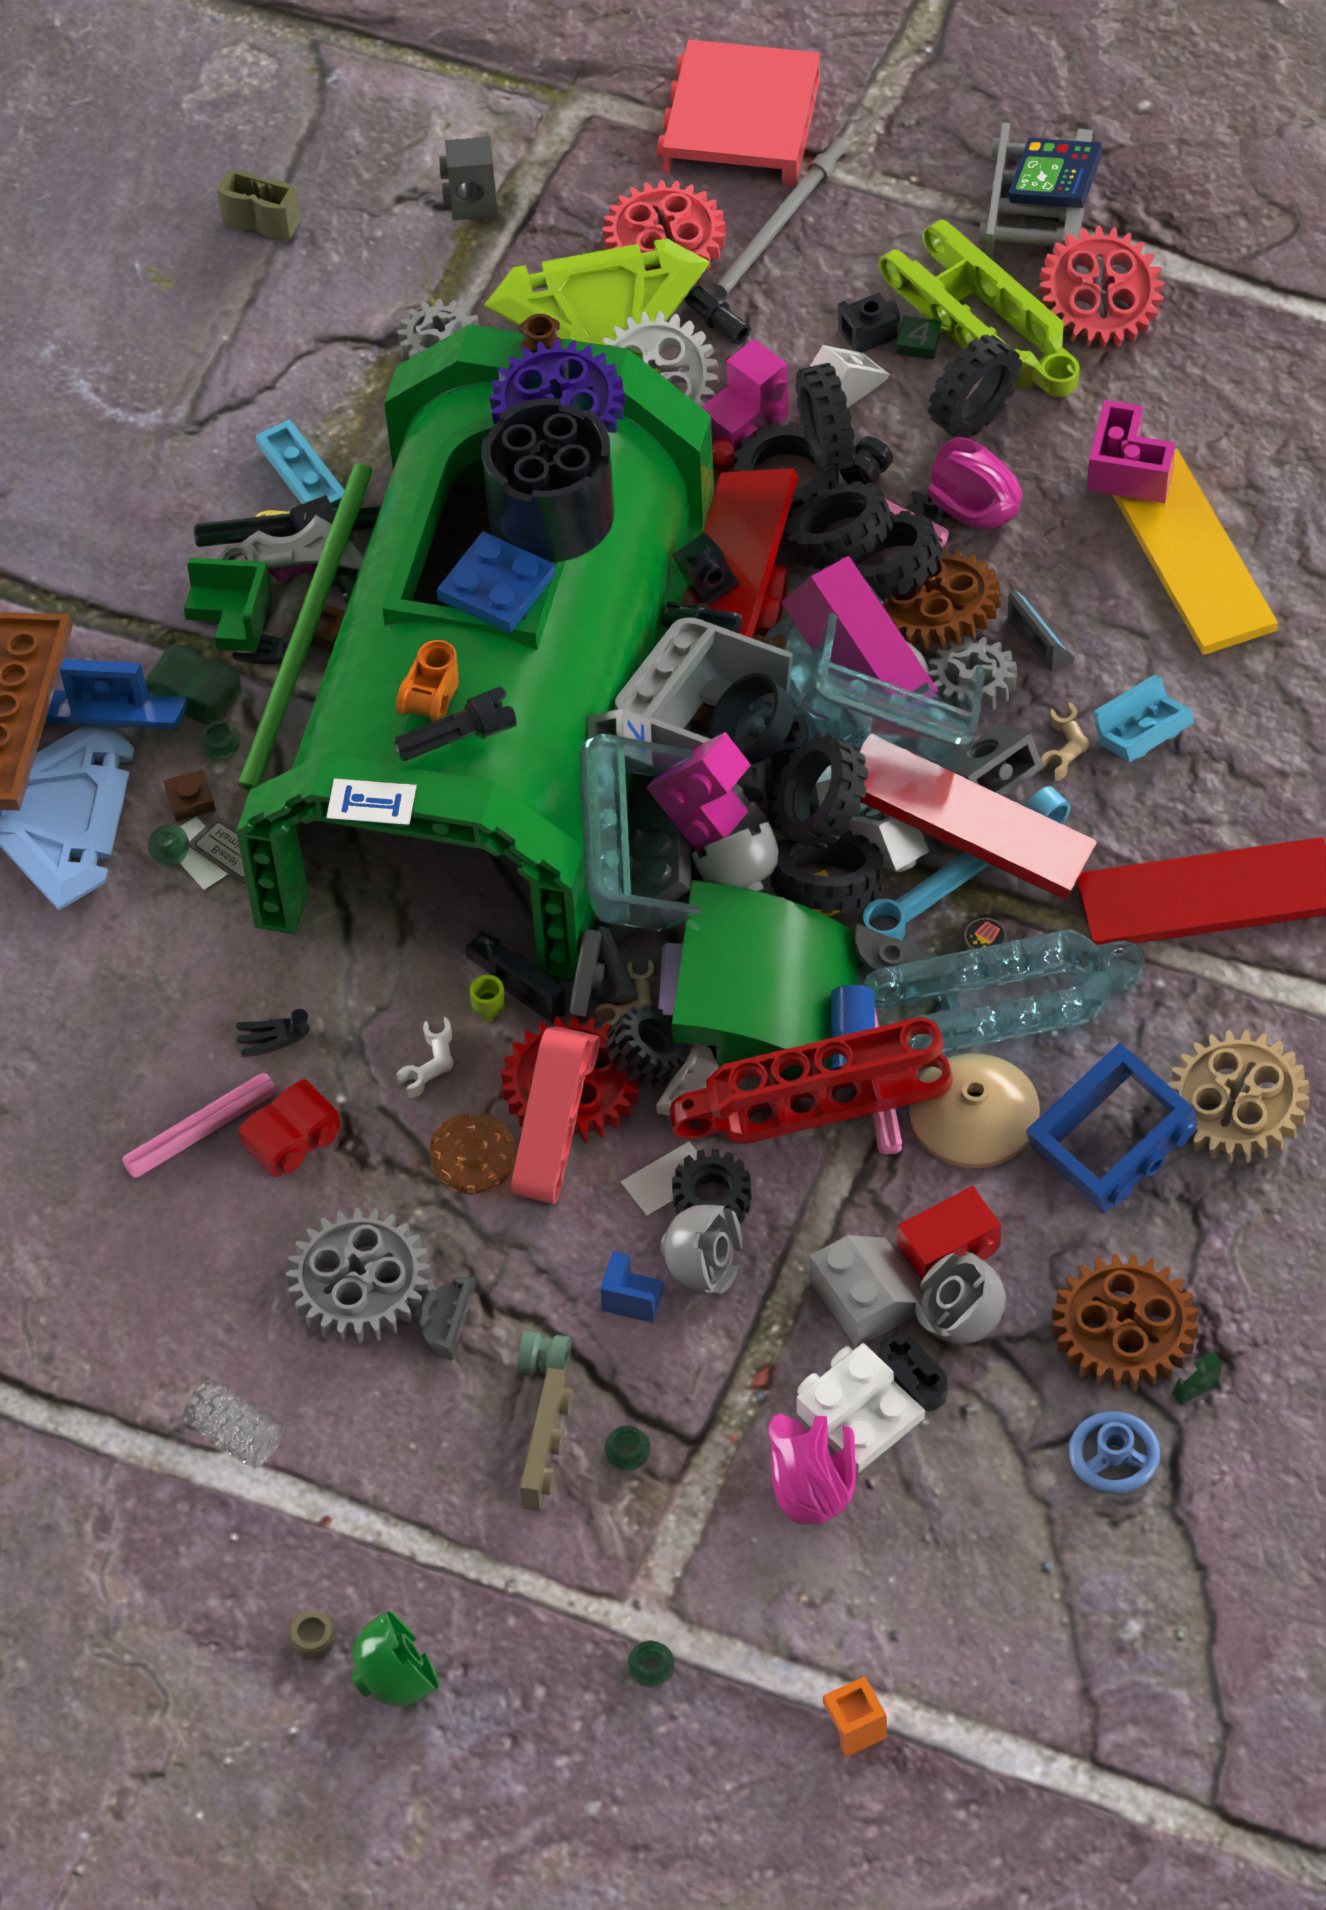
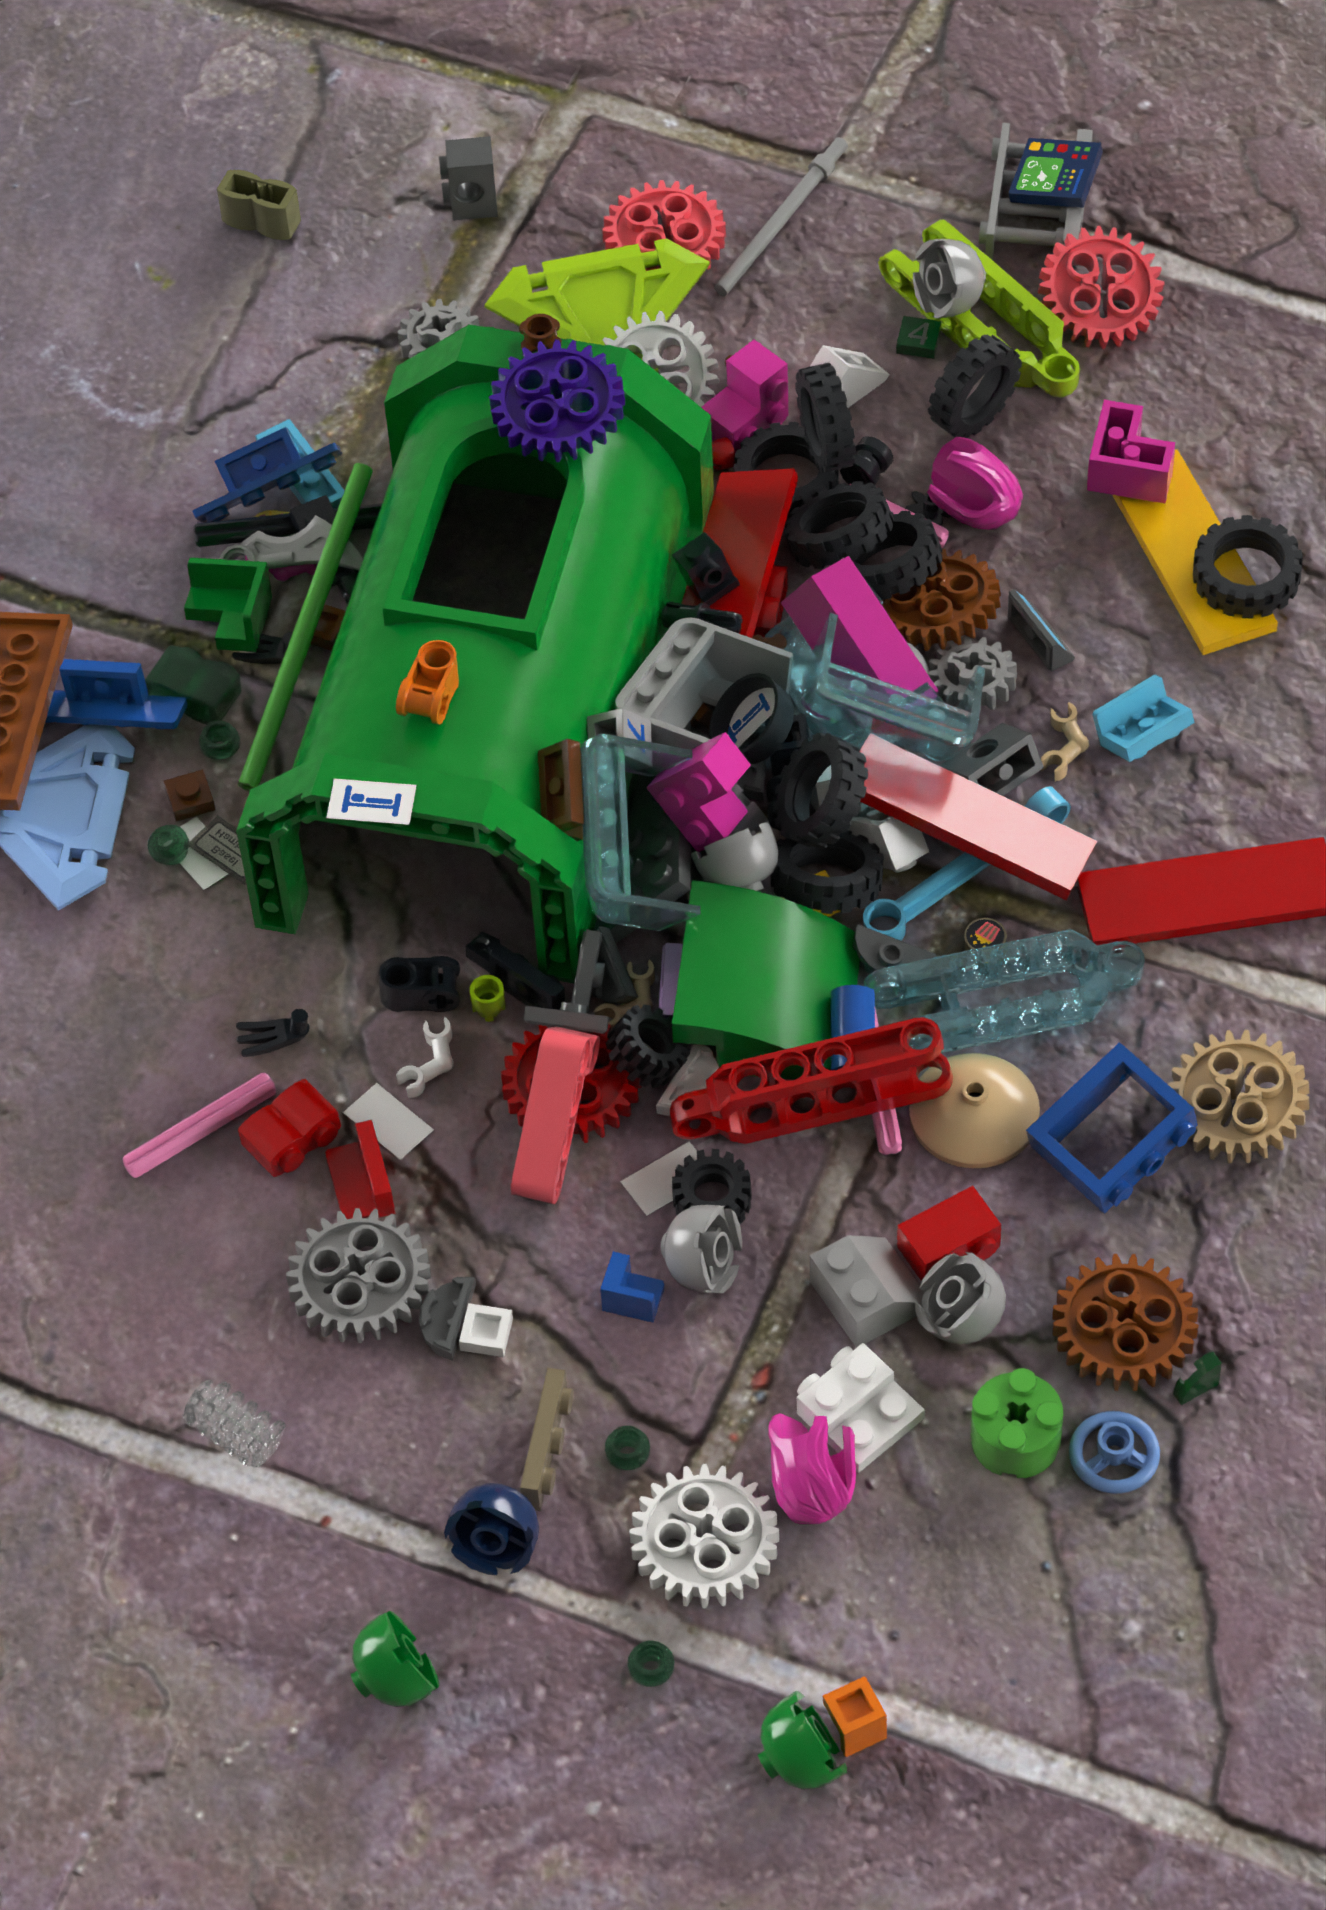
(261, 467): none -> blue bracket
(312, 1634): dark tan tile -> none
(360, 1175): none -> red panel
(393, 1122): none -> white sticker
(420, 984): none -> black piece
(472, 1153): clear orange tile -> none
(482, 716): black piece -> none
(485, 1330): none -> white plate
(493, 1529): none -> dark blue cylinder
(496, 582): blue plate -> none
(539, 1352): sand green wheel -> none
(549, 479): black brick -> none
(562, 787): none -> panel
(569, 1016): none -> dark grey plate
(704, 1536): none -> white gear
(718, 315): black axle -> none
(741, 107): coral panel -> none
(751, 715): none -> white sticker
(798, 1745): none -> green cylinder
(868, 322): black brick -> none
(919, 1366): black beam -> none
(948, 277): none -> light grey cylinder
(1016, 1424): none -> bright green brick
(1251, 534): none -> black tyre

